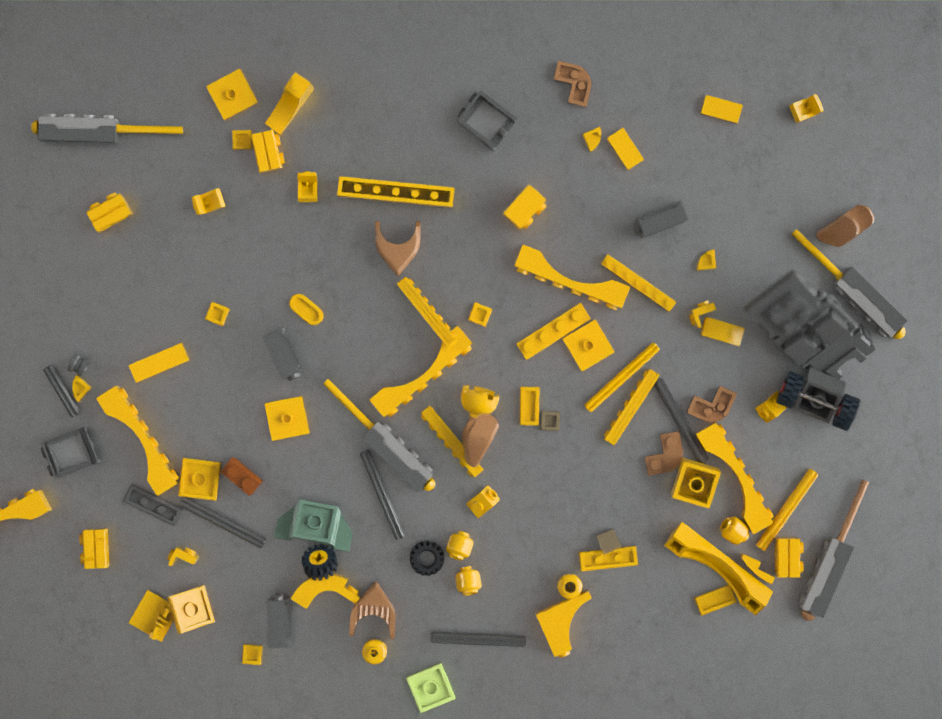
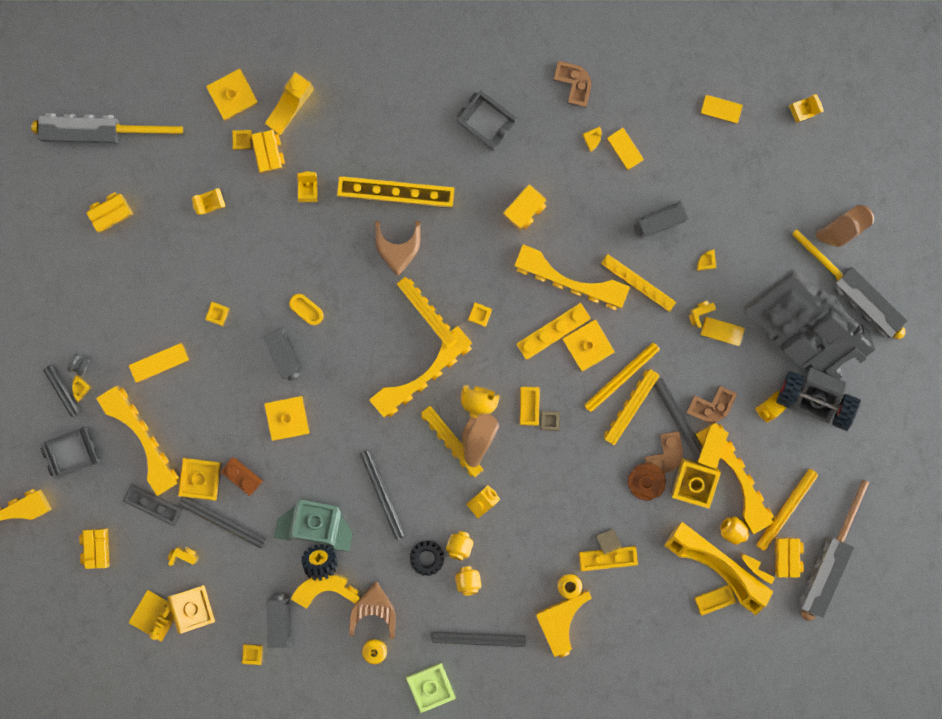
(389, 447): piece -> none
(647, 481): none -> dark orange tile
(713, 447): none -> yellow tile

